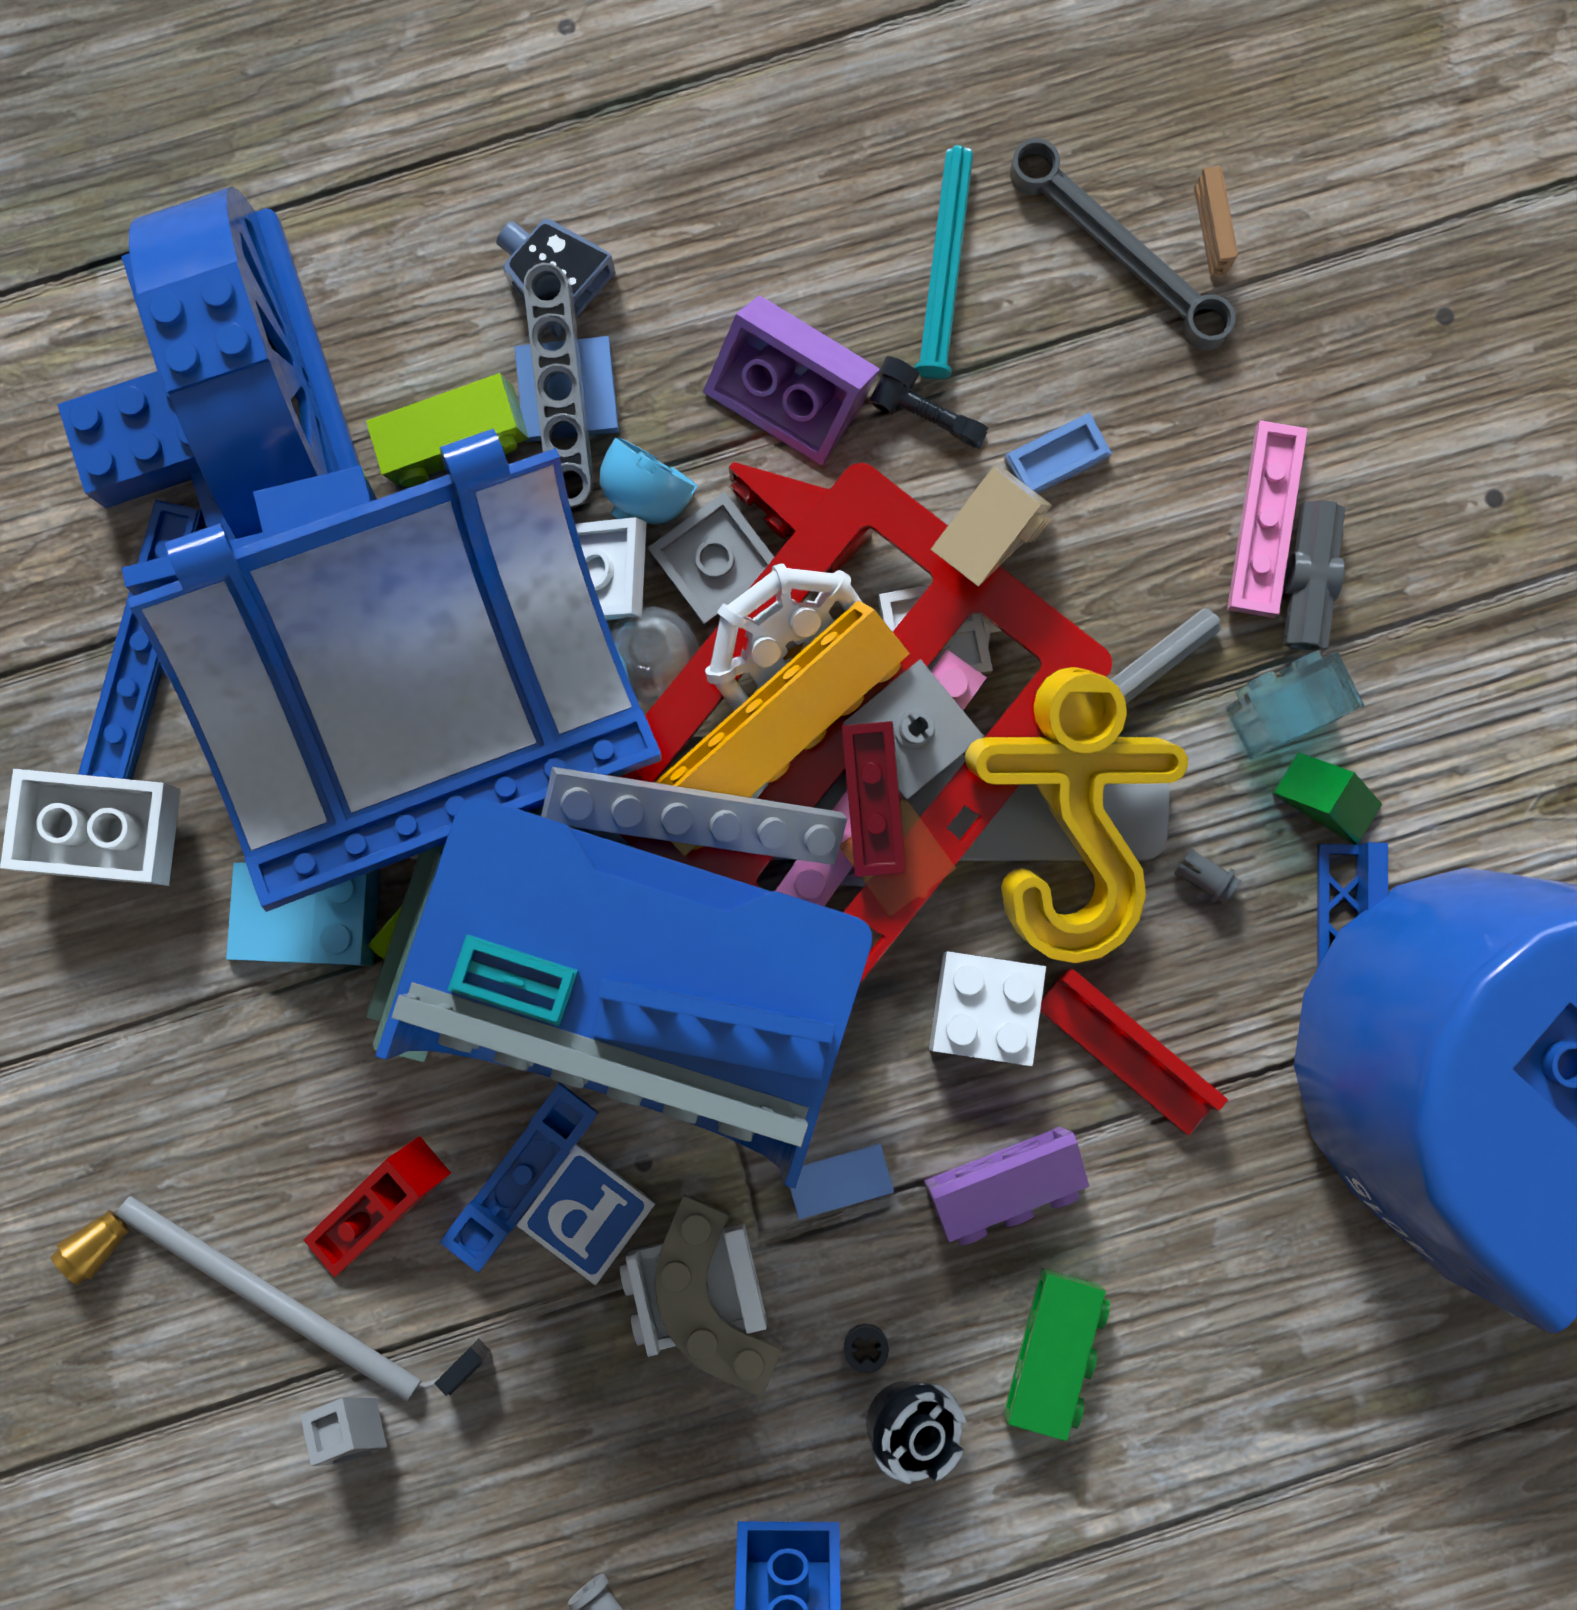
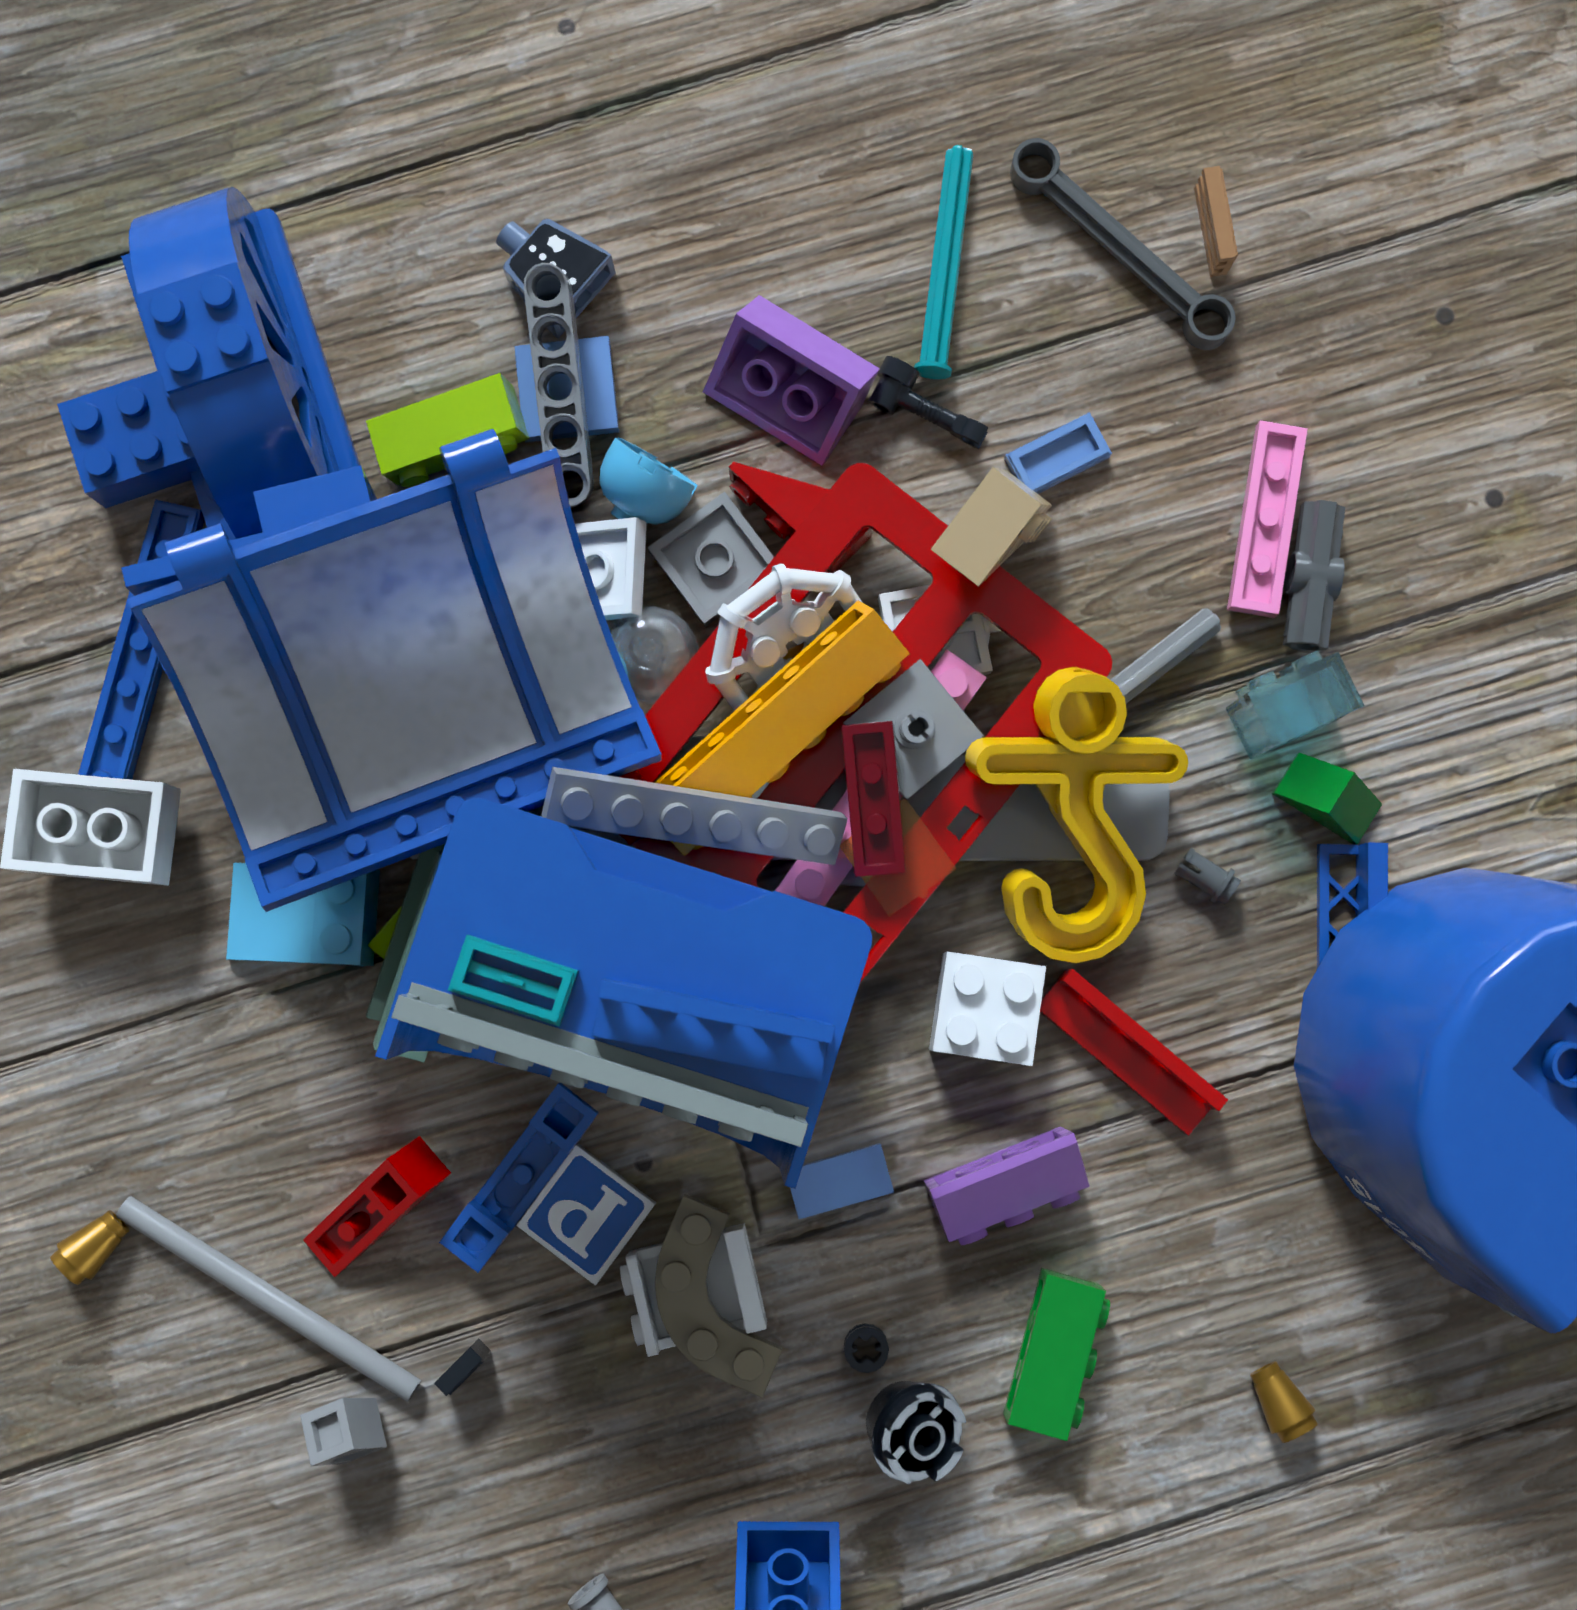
(1283, 1403): none -> pearl gold cone

